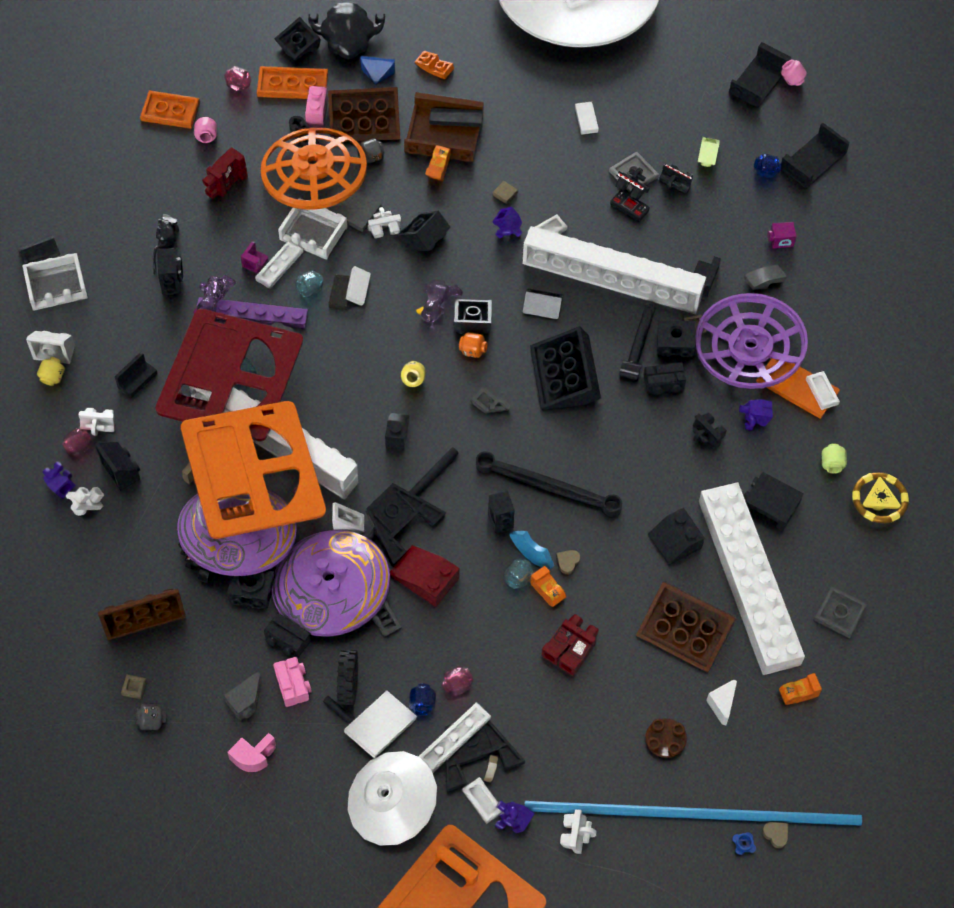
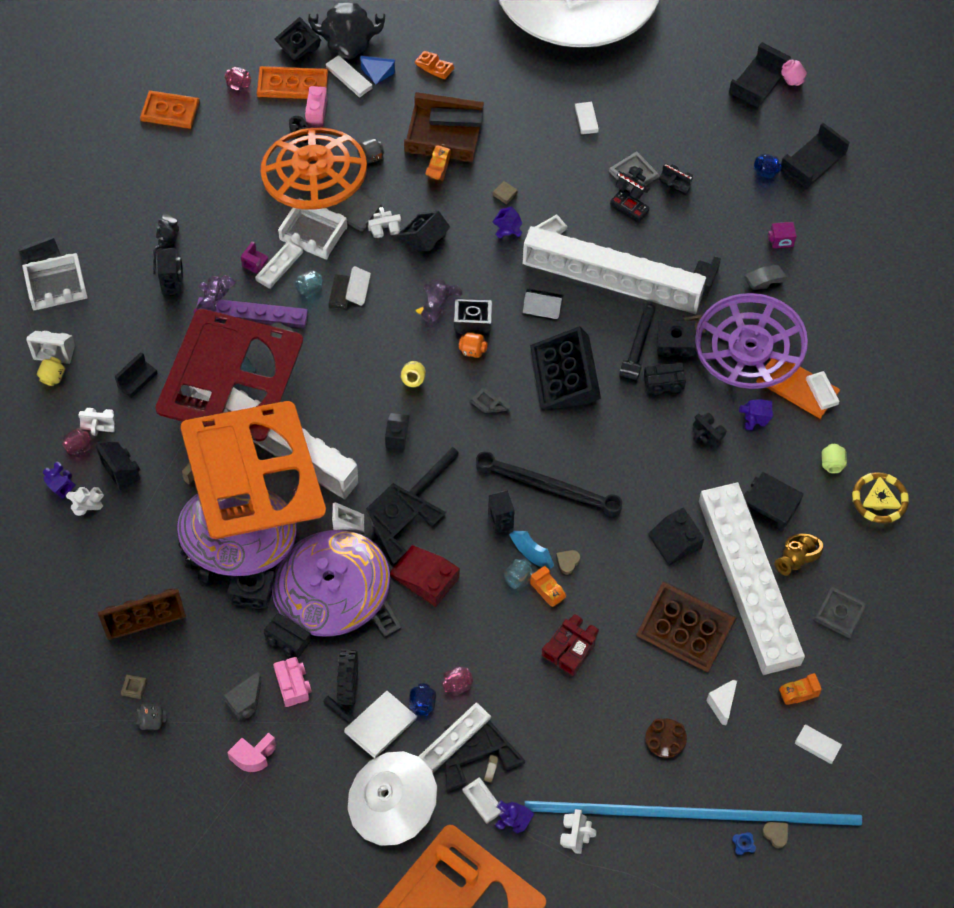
(205, 130): bright pink head -> none
(225, 173): dark red hips -> none
(349, 76): none -> white tile
(365, 113): reddish brown slope -> none
(708, 151): yellowish green slope -> none
(798, 553): none -> pearl gold piece
(818, 744): none -> white tile

